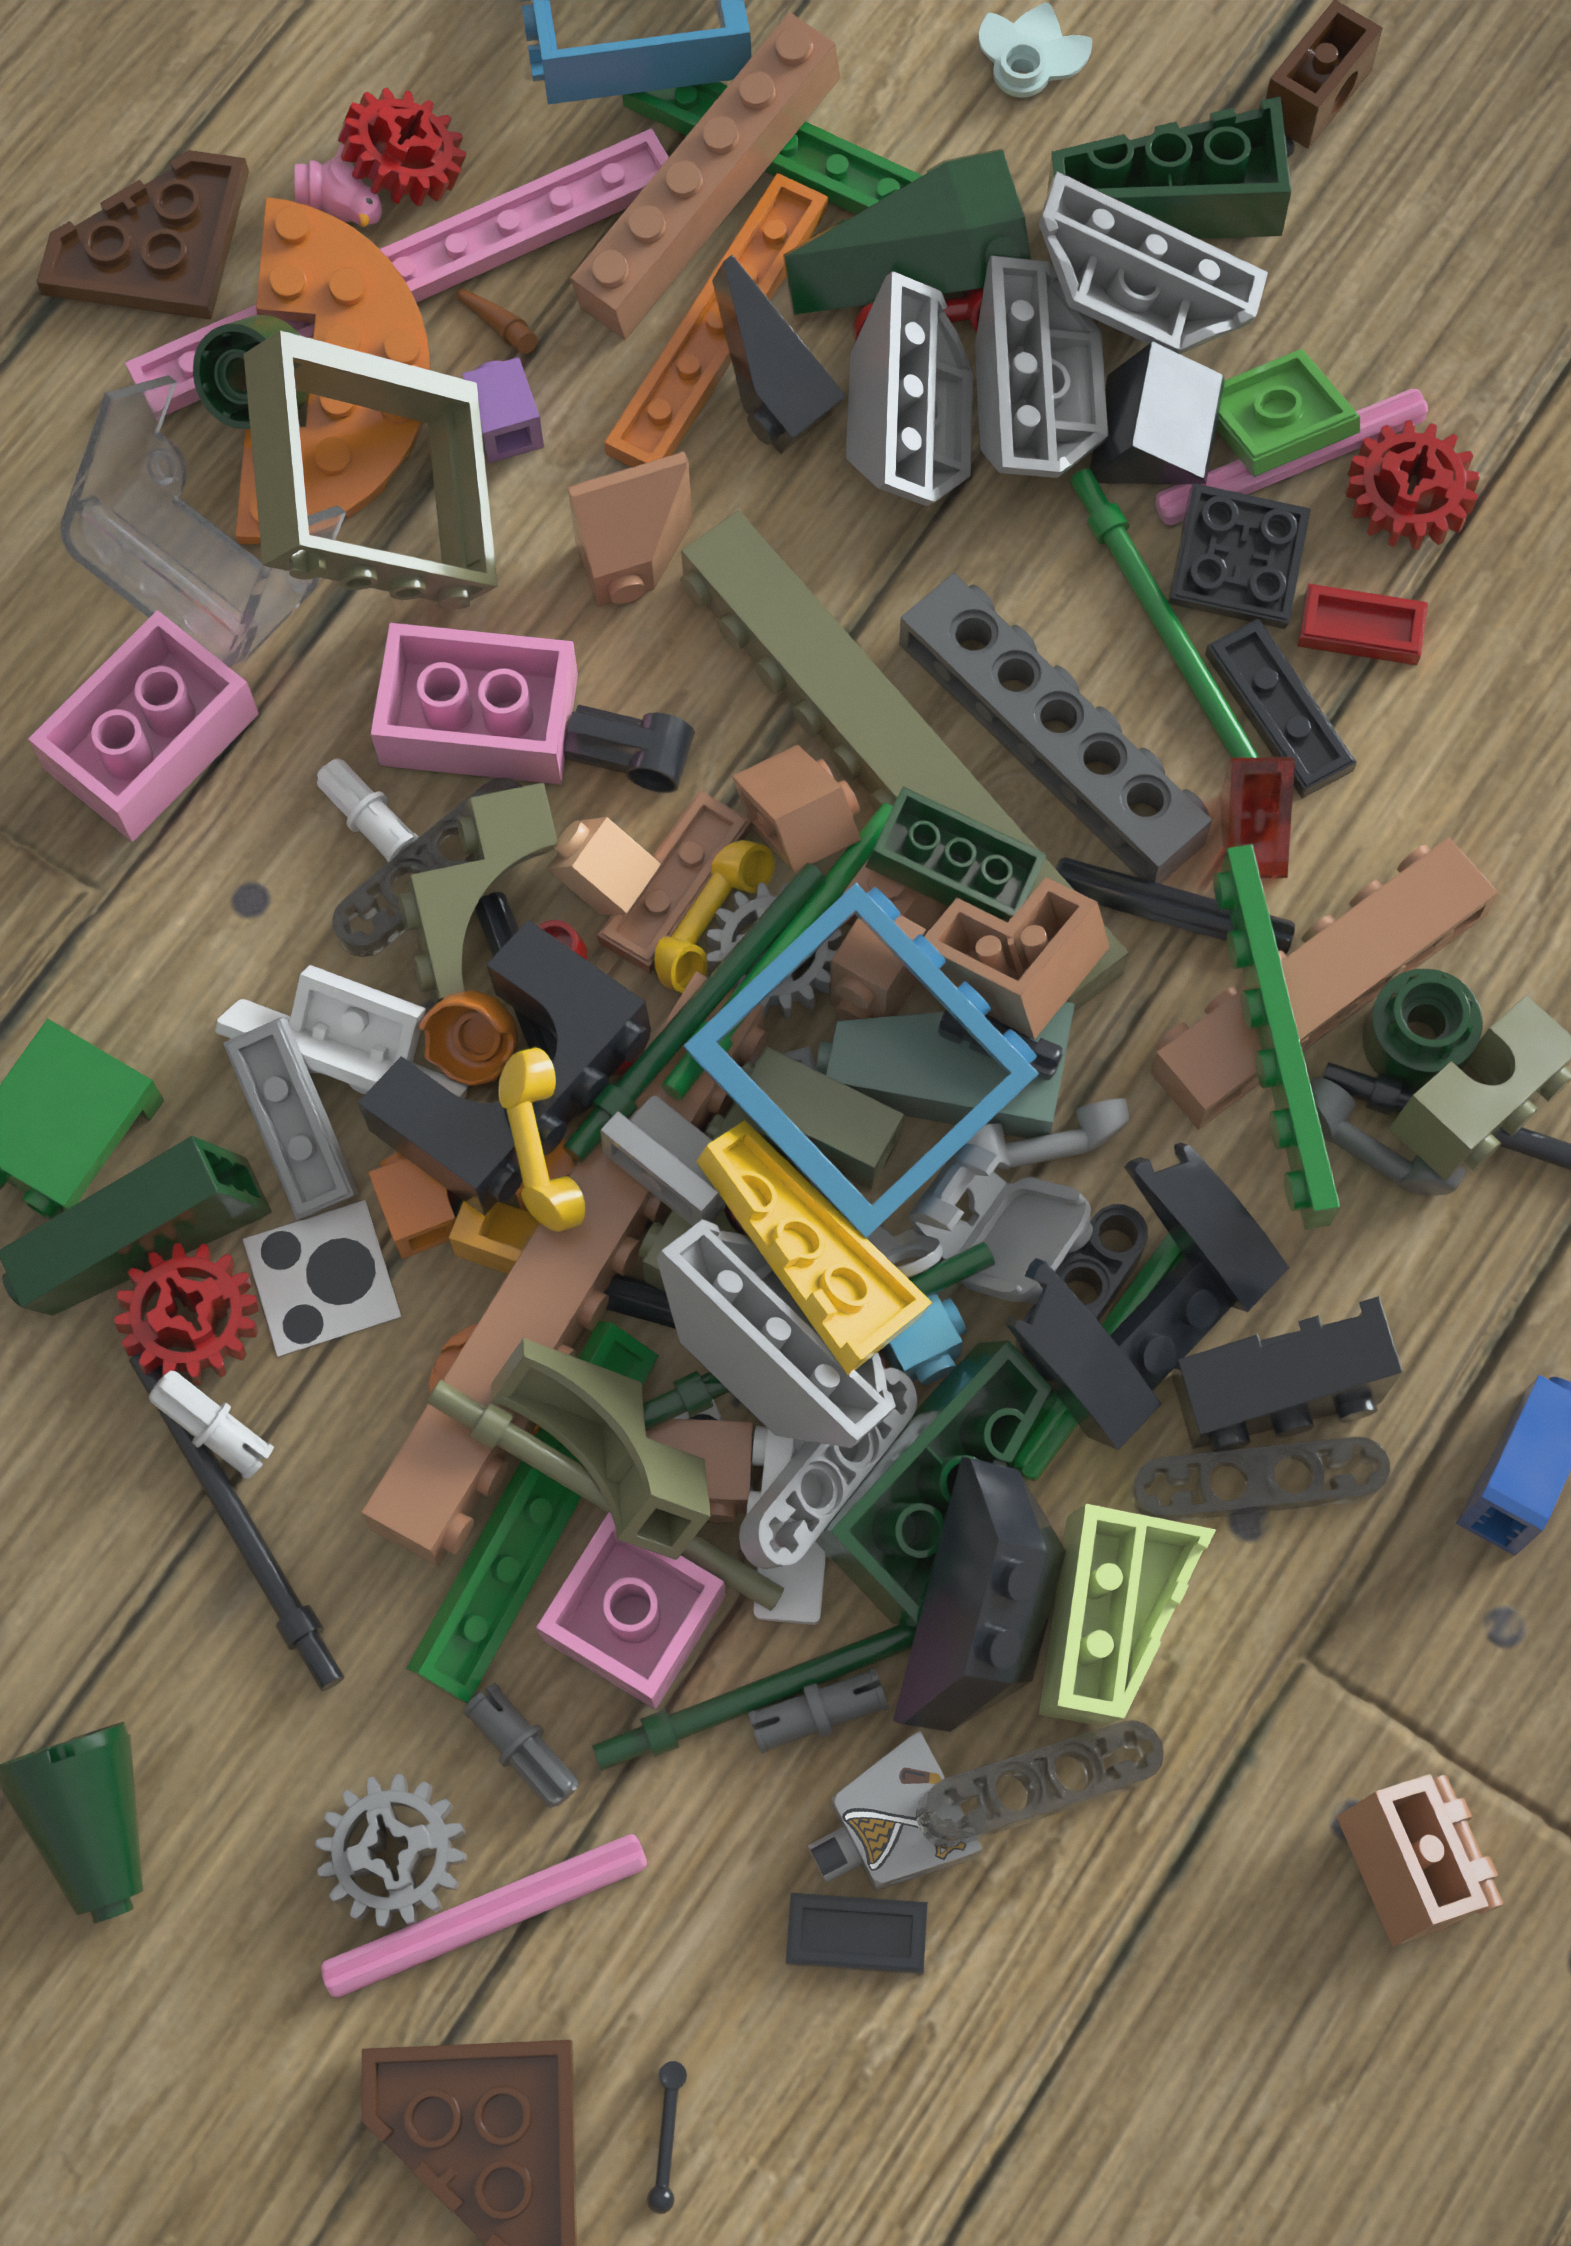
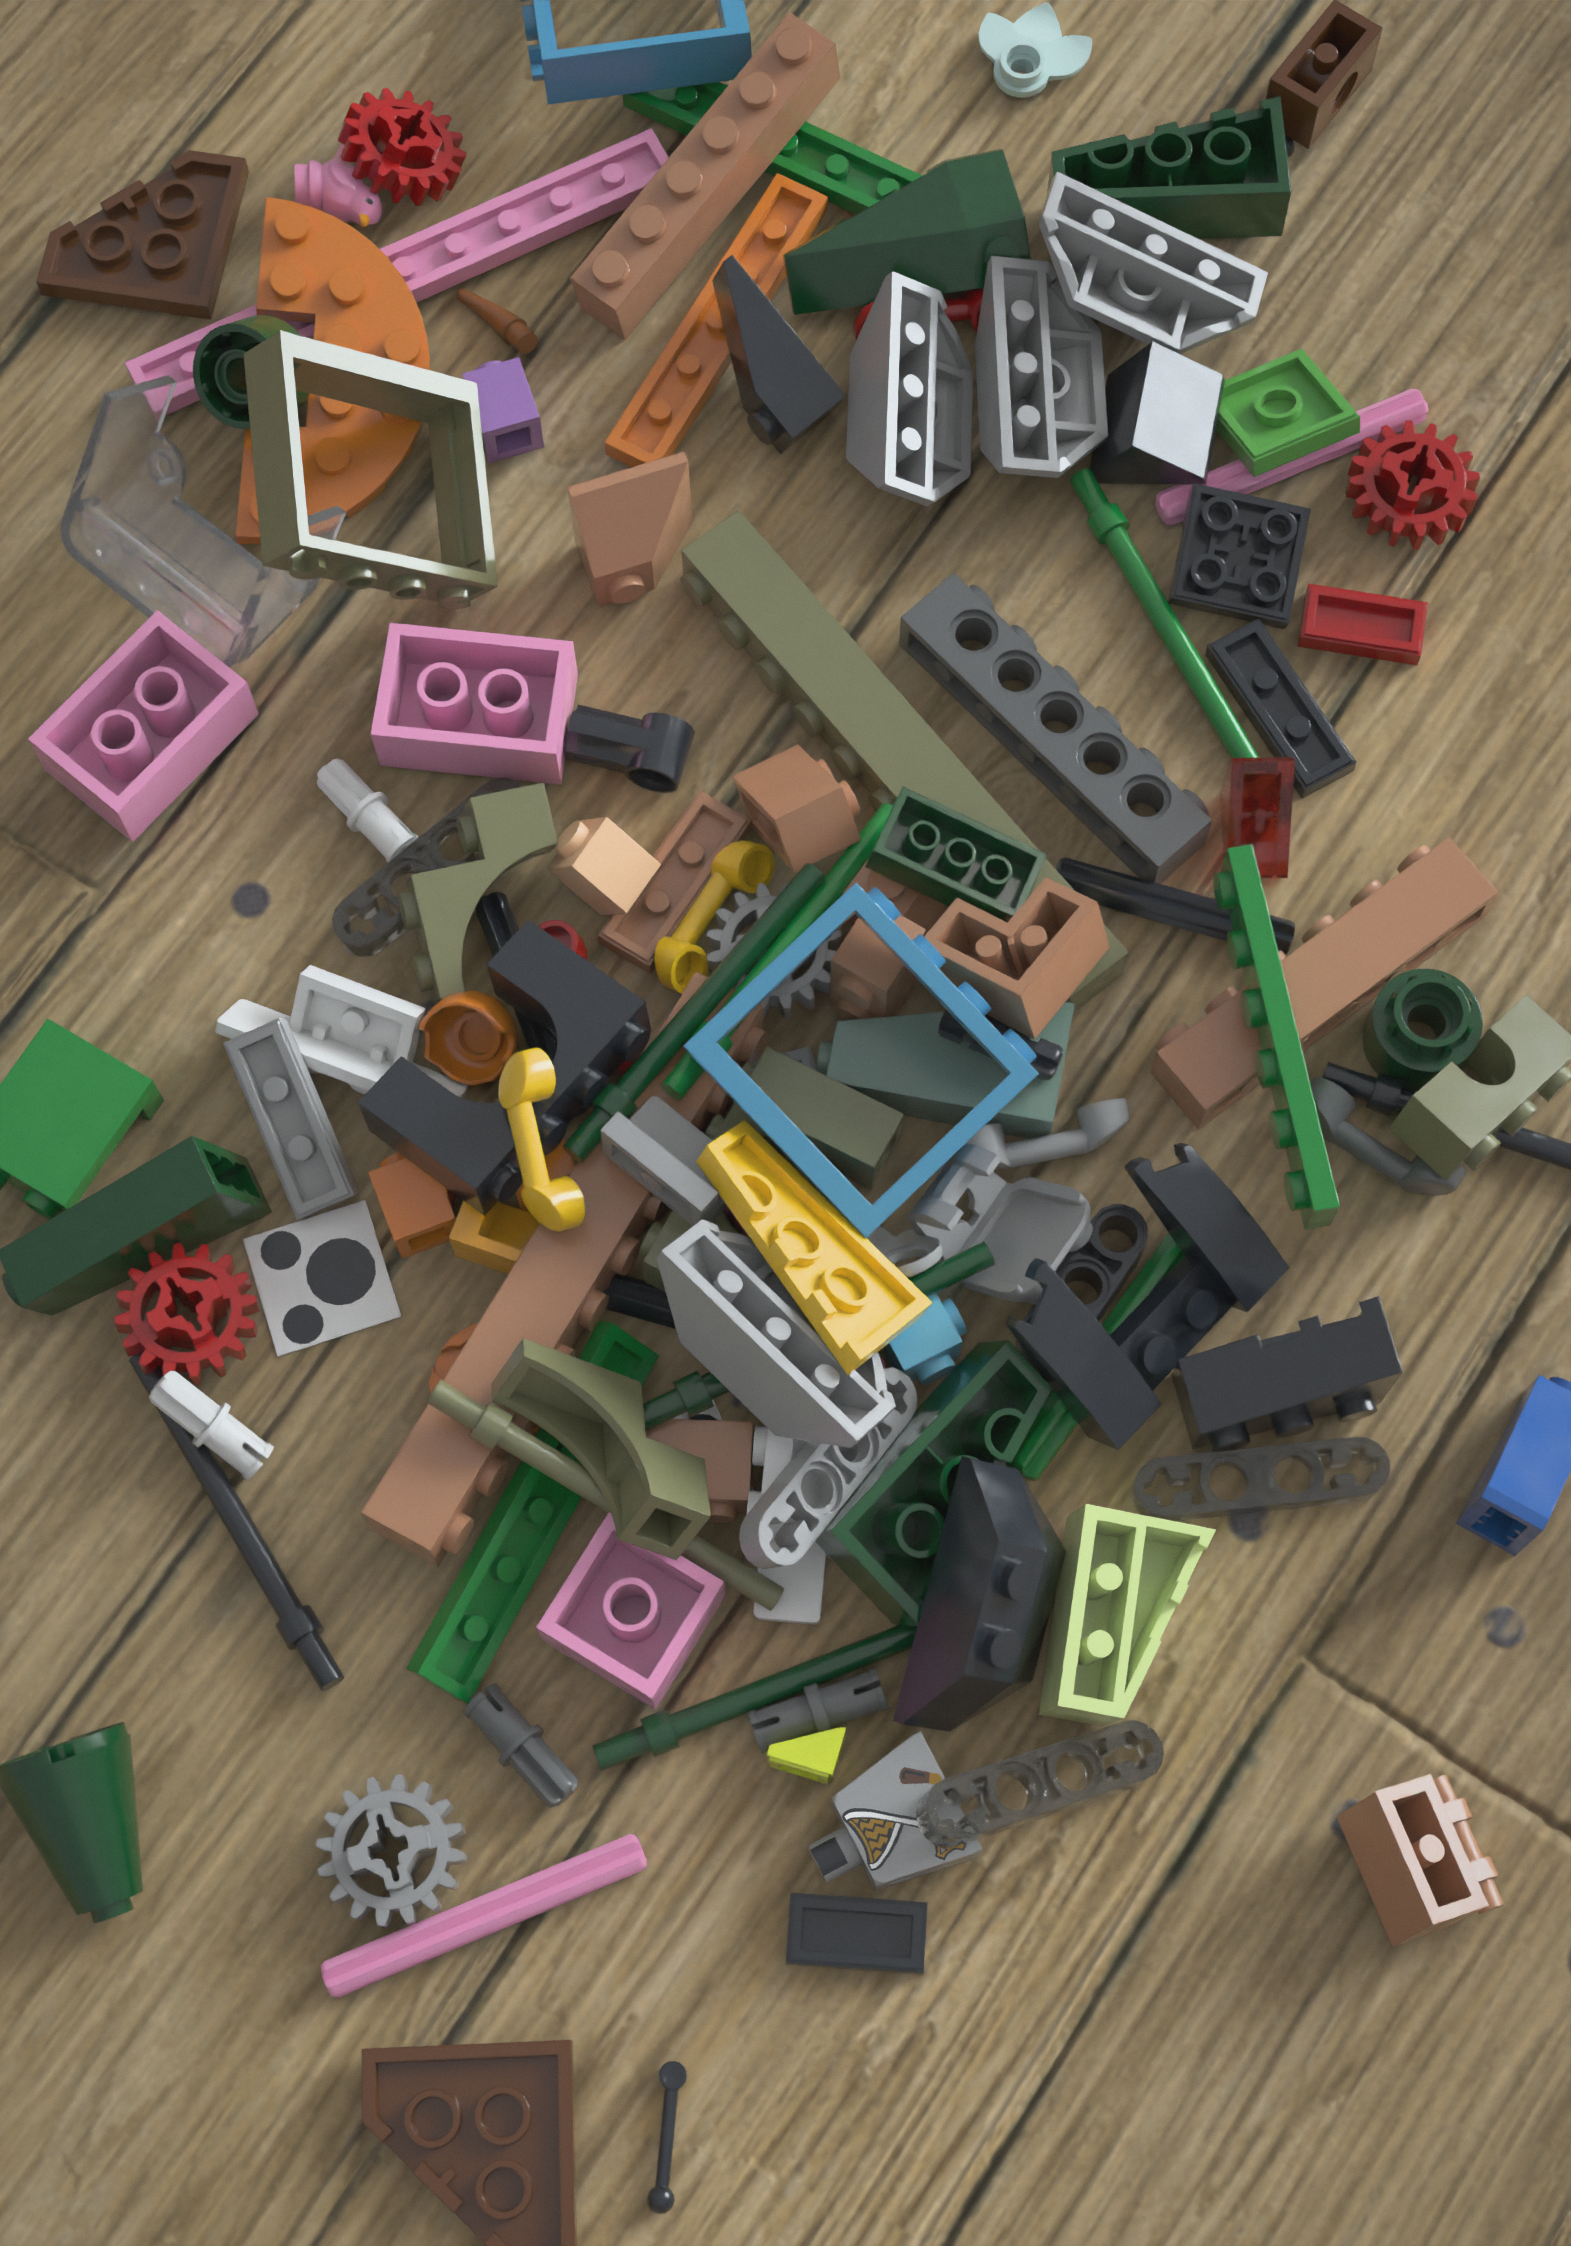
(810, 1755): none -> neon yellow slope

